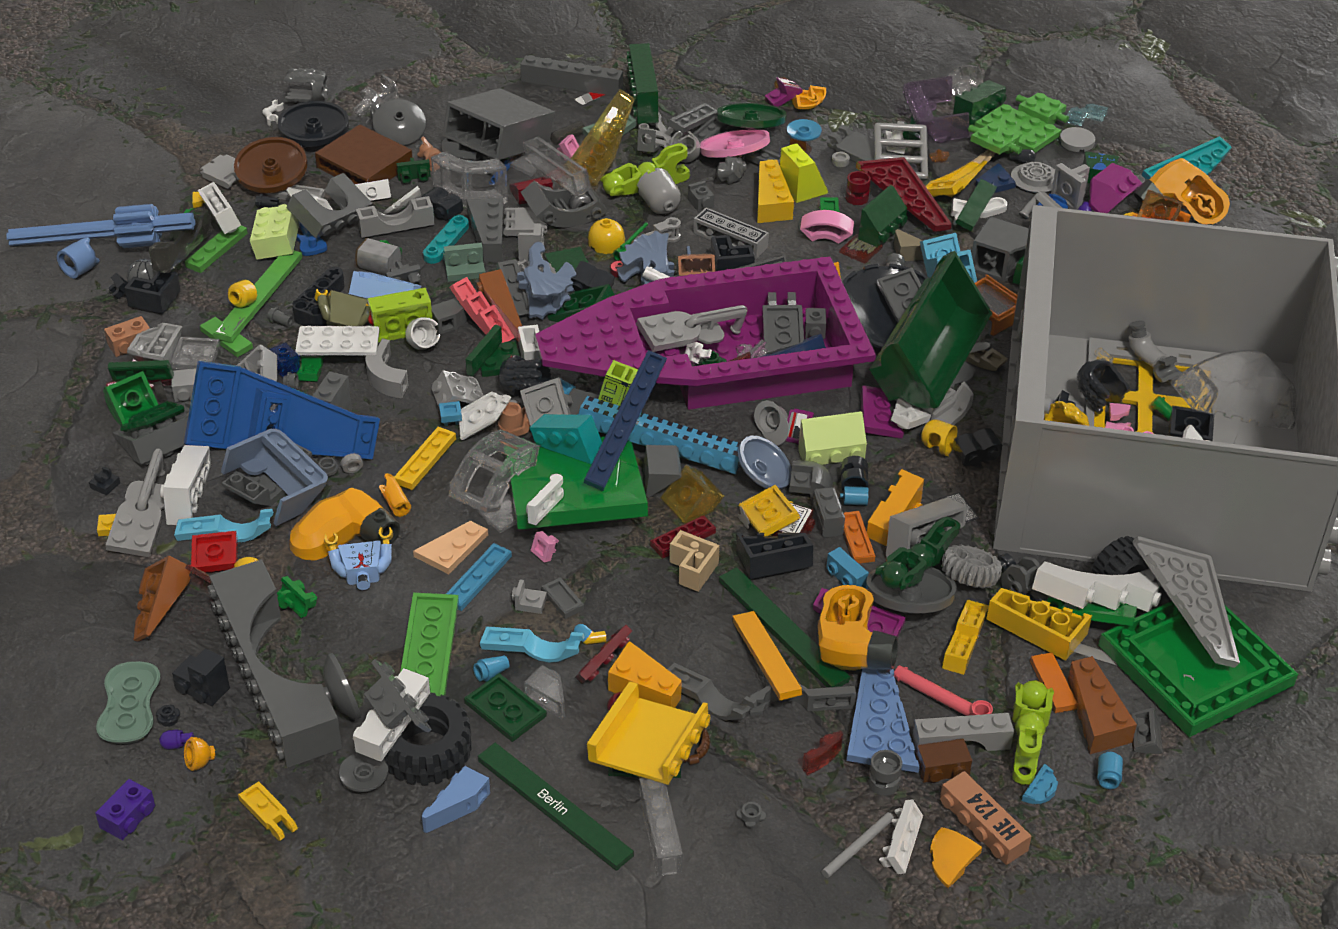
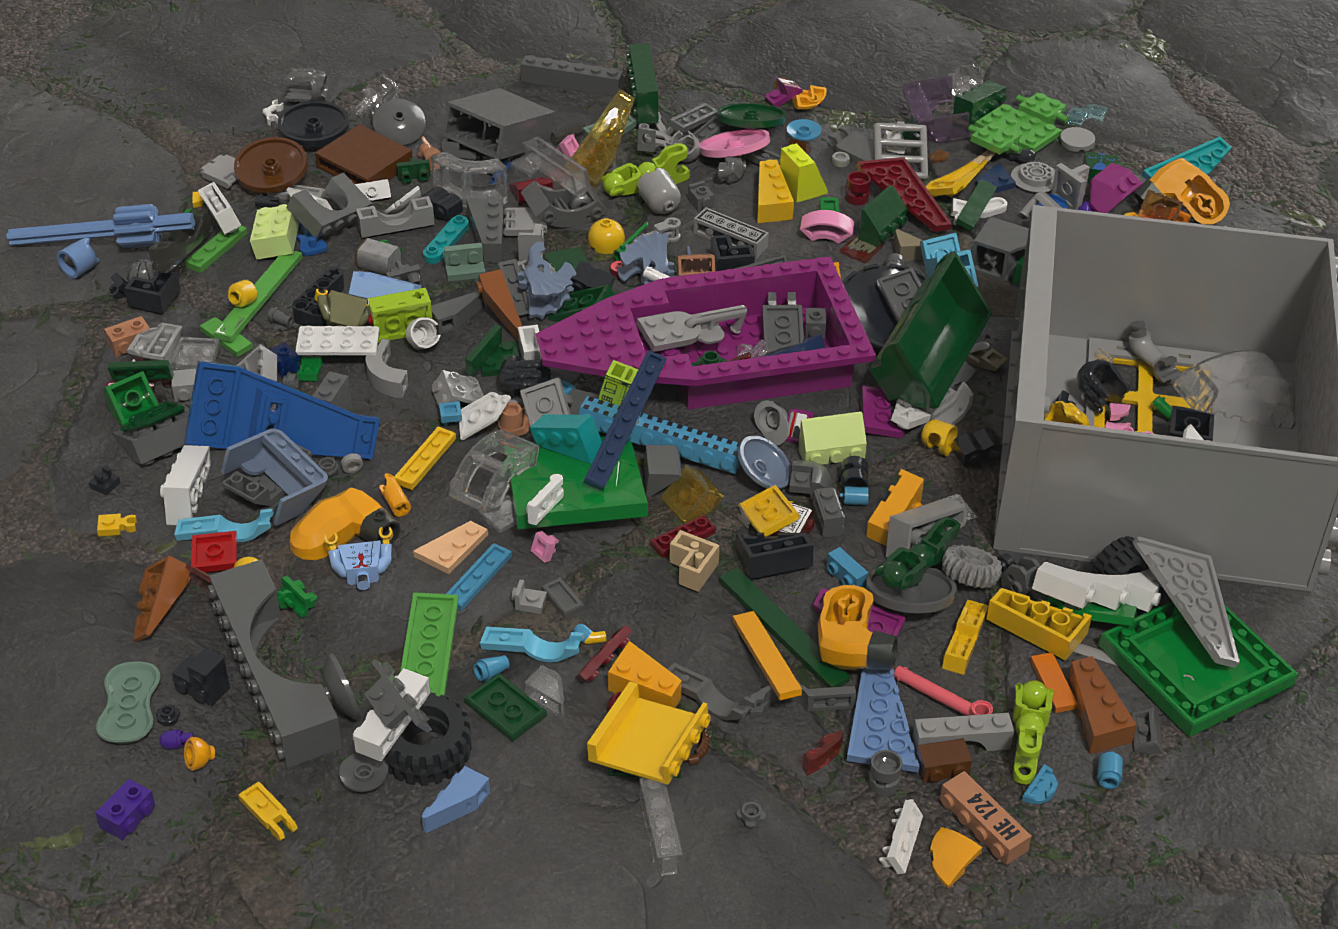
(140, 515): light grey plate -> none
(479, 309): coral slope -> none
(556, 806): dark green tile -> none
(588, 97): sticker -> none
(696, 352): white plate -> none
(857, 538): orange tile -> none
(858, 844): light grey bar -> none
(1000, 301): window -> none

